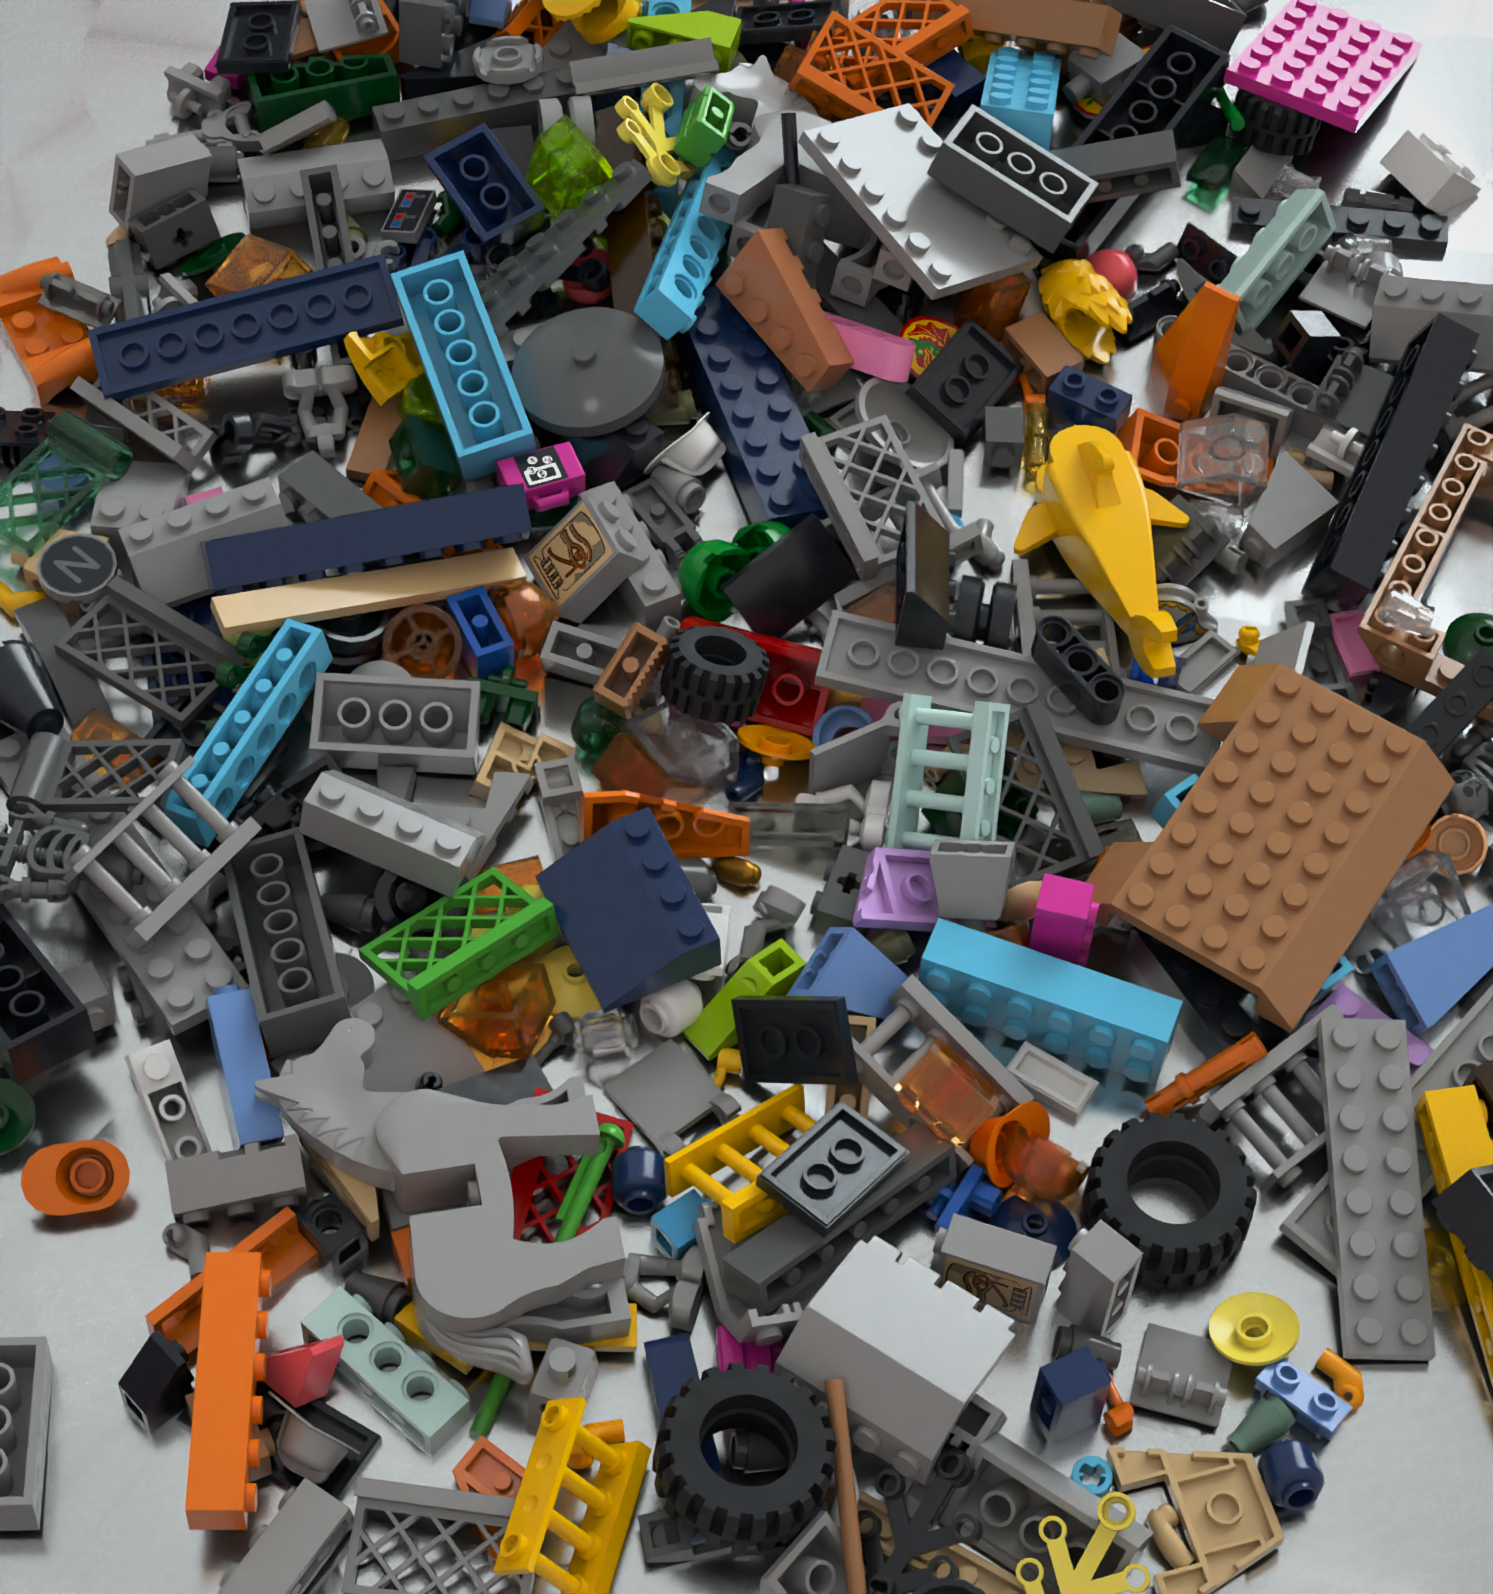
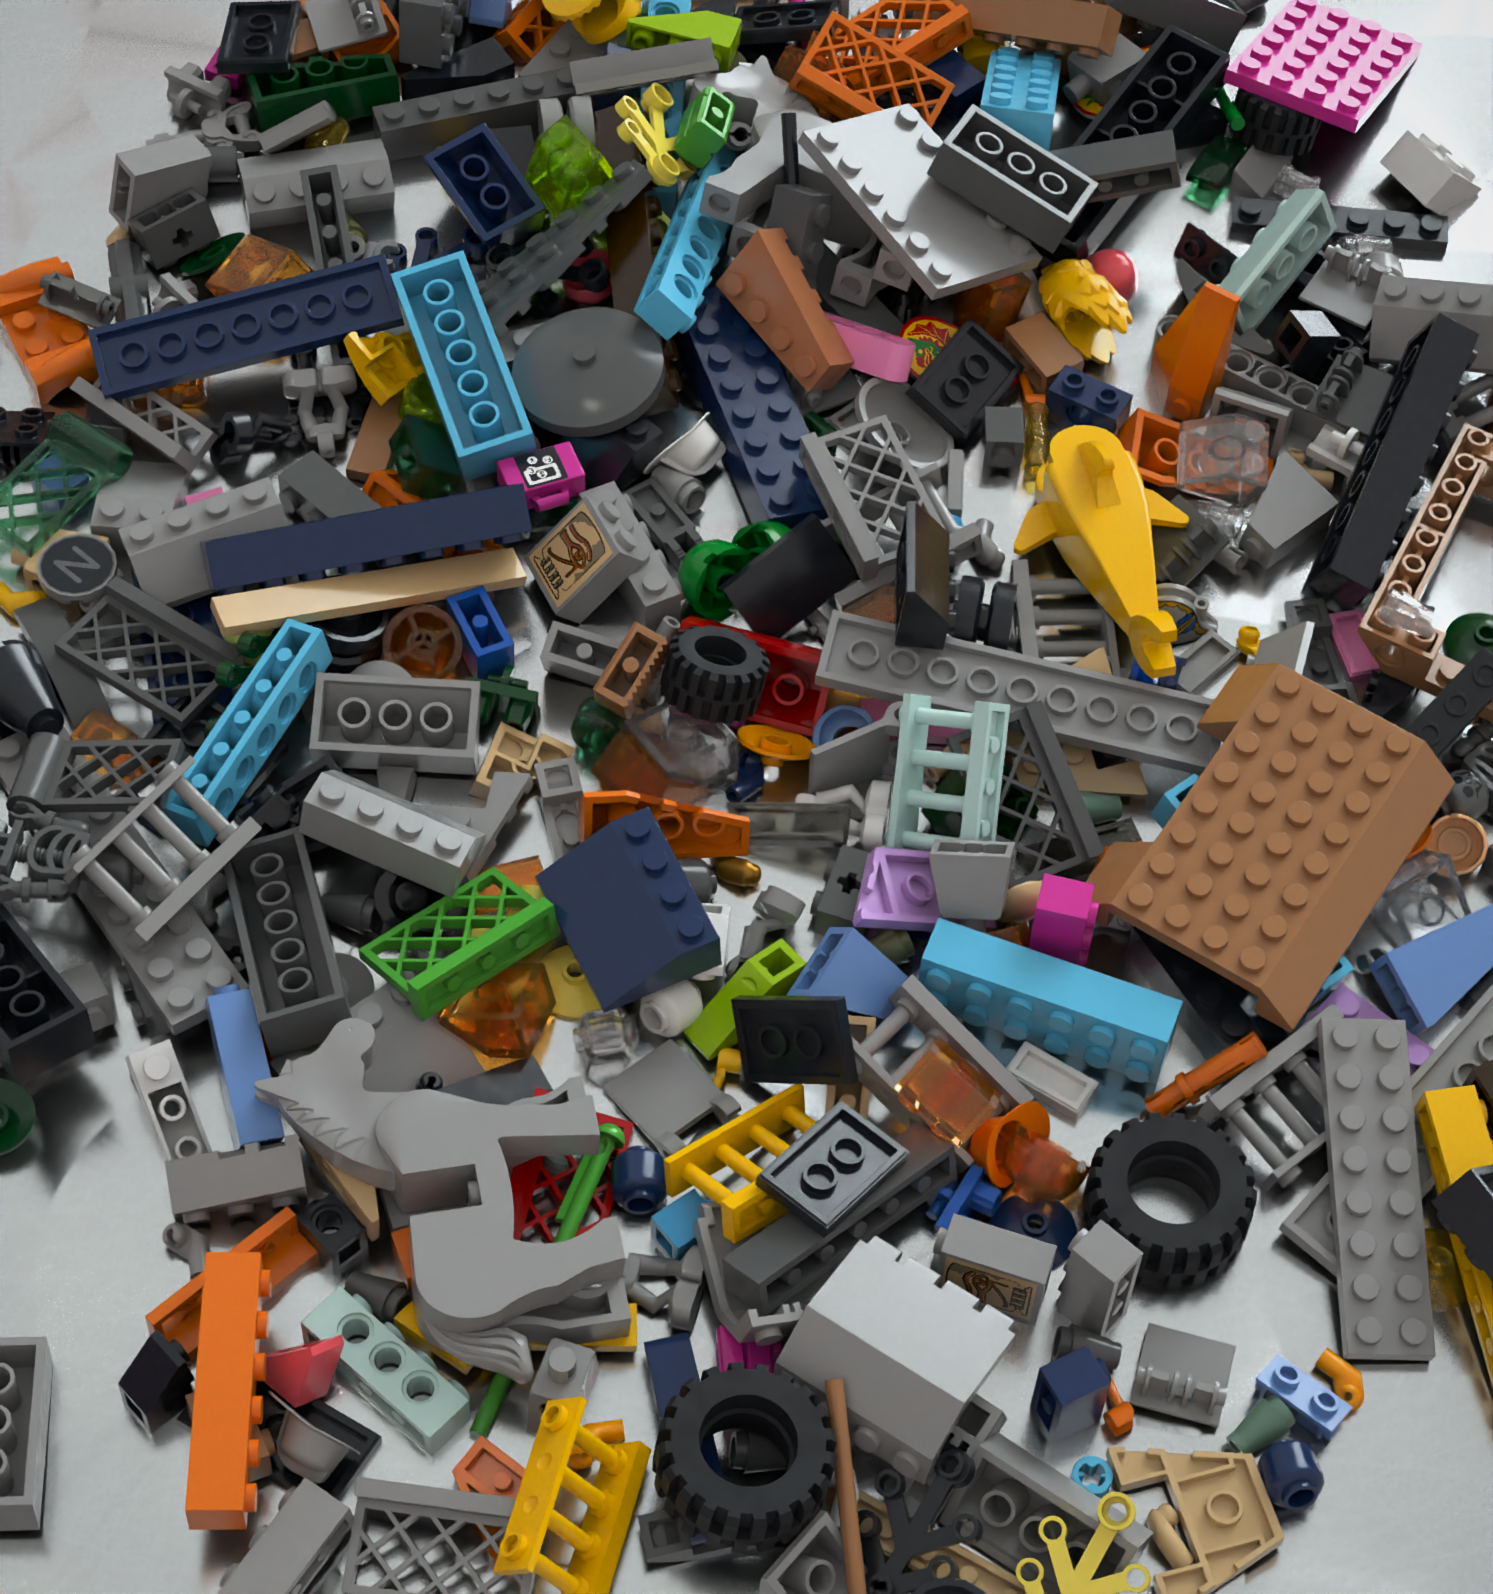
(75, 1177): orange piece -> none
(409, 215): tile -> none
(450, 219): dark green arm -> none
(508, 60): light grey tile -> none
(525, 615): clear orange cylinder -> none
(562, 1028): dark grey hand -> none
(677, 416): olive cone -> none
(1072, 653): black beam -> none
(1152, 261): dark grey arm -> none
(1152, 307): black hinge -> none
(1254, 1328): light yellow dish -> none
(1376, 200): dark grey axle -> none

